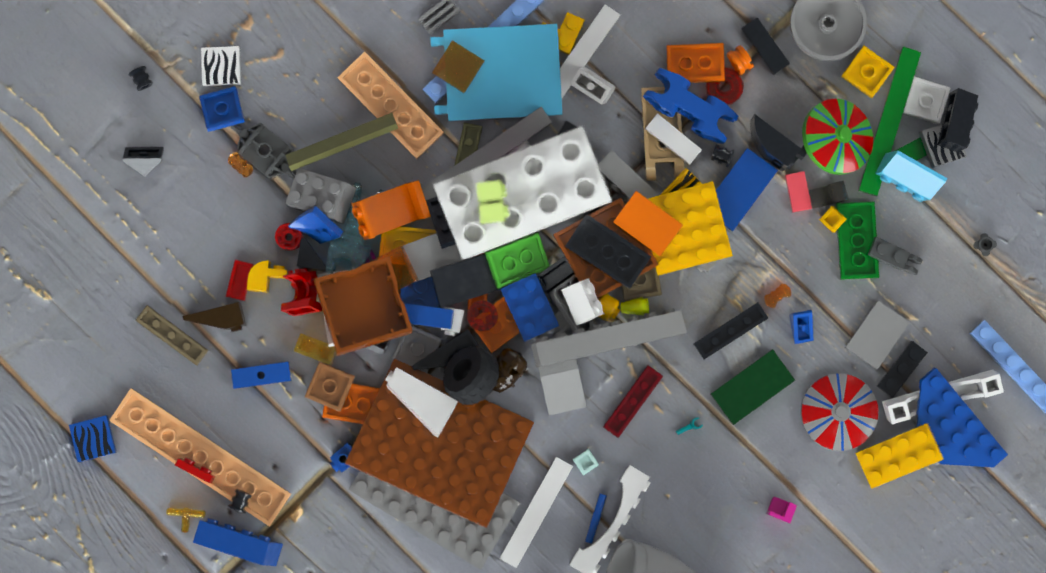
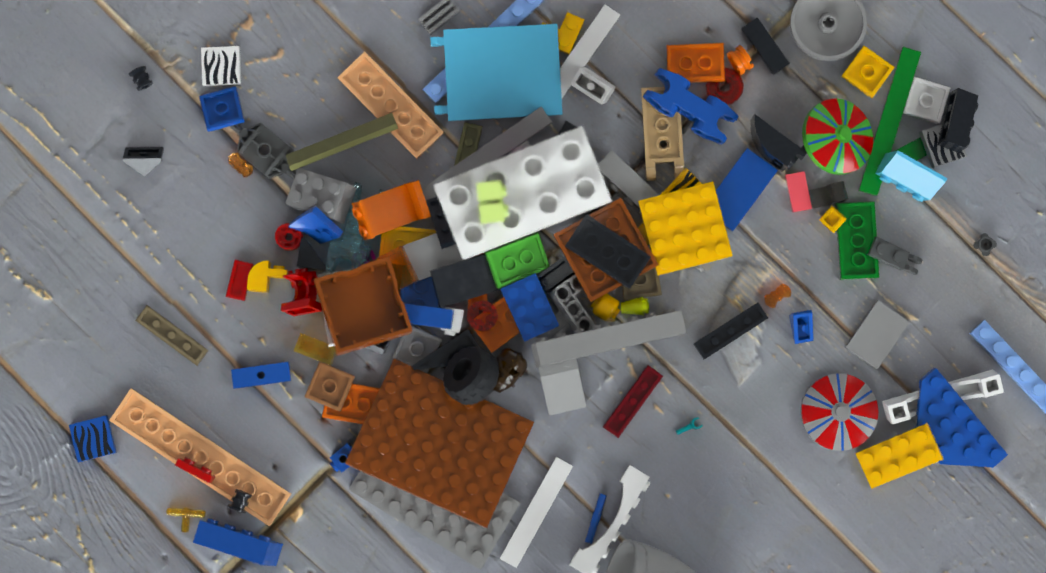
(223, 317): dark brown slope -> none
(424, 401): white slope -> none
(458, 67): clear orange tile -> none
(582, 301): white brick -> none
(585, 462): light aqua tile -> none
(648, 223): orange tile -> none
(673, 139): white tile -> none
(722, 155): black bush -> none
(752, 387): dark green tile -> none
(781, 509): dark pink panel -> none
(902, 369): black plate -> none

